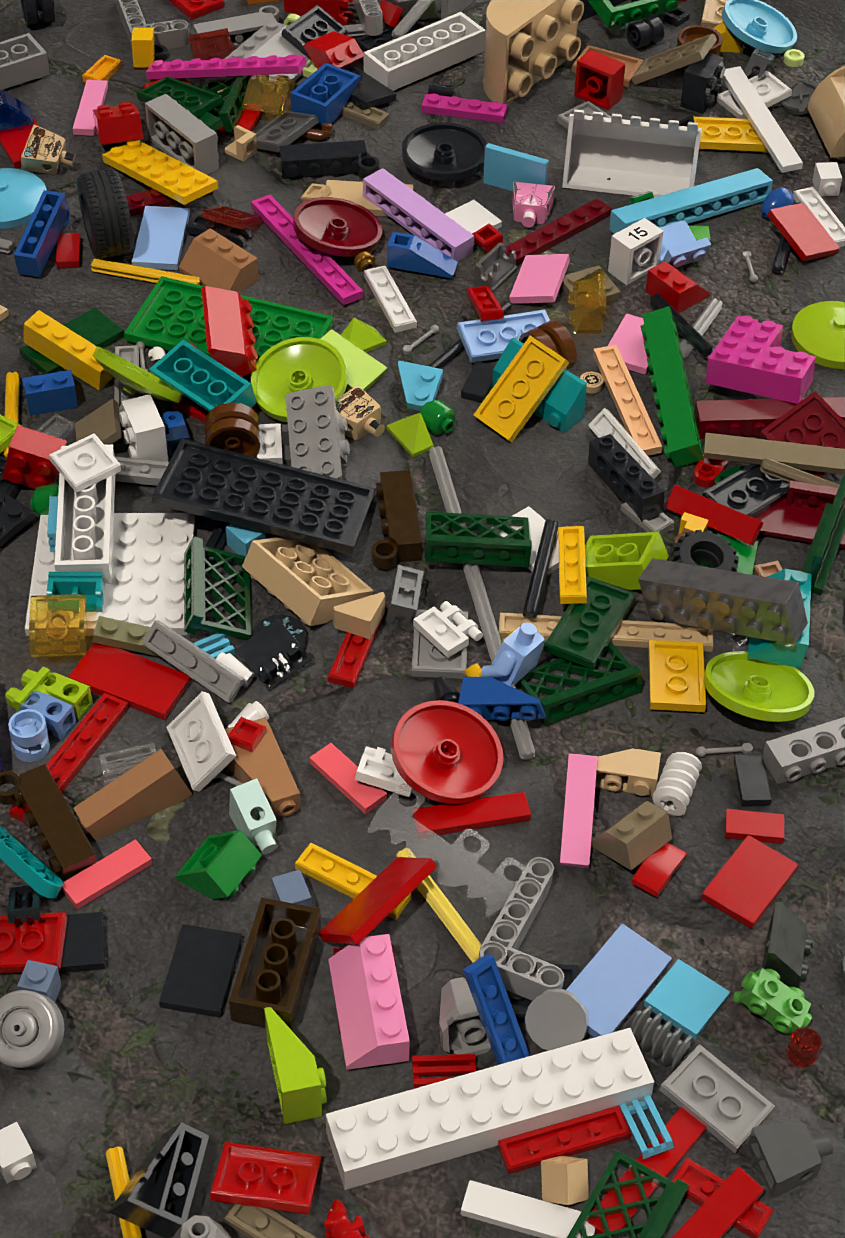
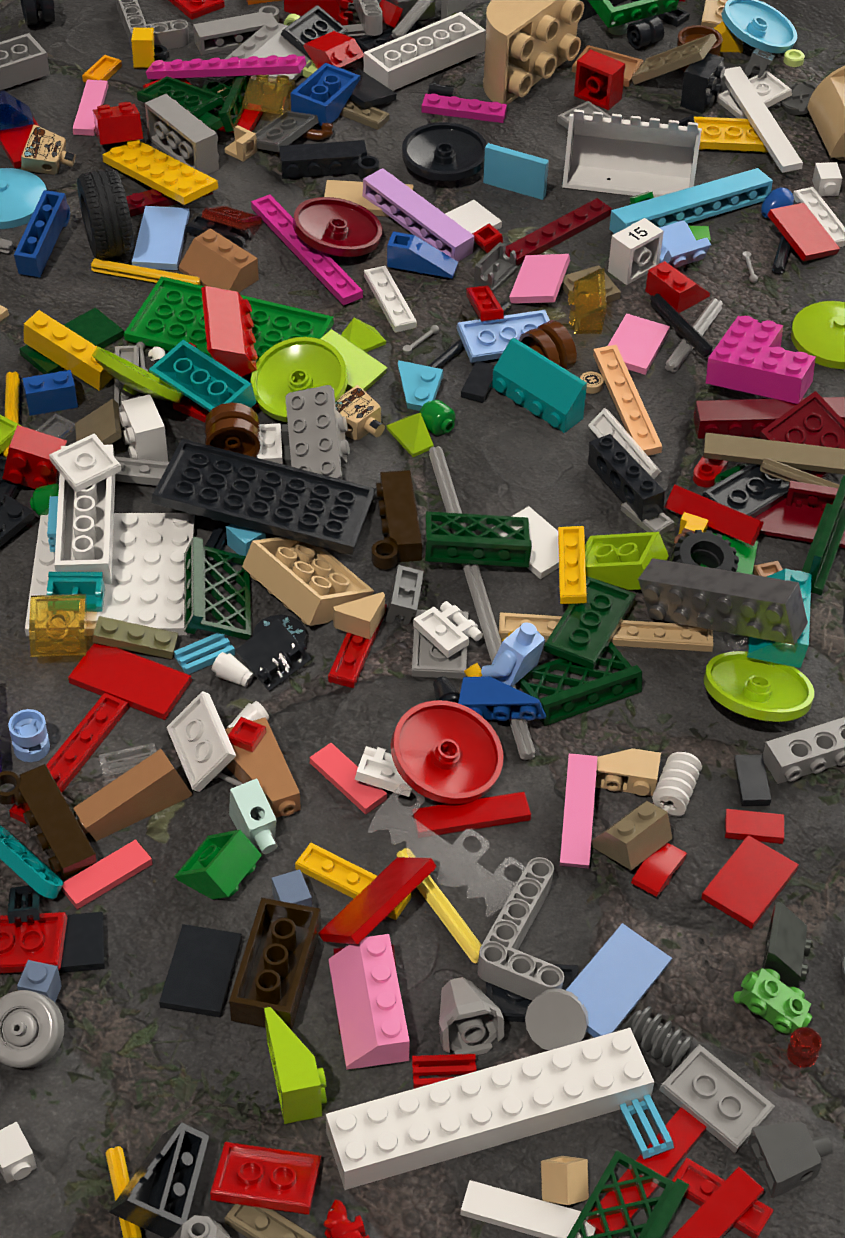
(54, 696): lime hips -> none
(68, 250): red tile -> none
(174, 430): leg -> none
(193, 661): light grey tile -> none
(211, 44): clear red tile -> none
(316, 191): tan tile -> none
(364, 261): pearl gold plate -> none
(495, 1010): blue tile -> none
(521, 388): yellow plate -> none
(532, 203): bright pink torso -> none
(540, 569): black axle -> none
(564, 1139): red tile -> none
(672, 388): green brick -> none
(676, 676): yellow plate -> none
(687, 998): medium azure tile -> none
(746, 749): light grey hinge -> none

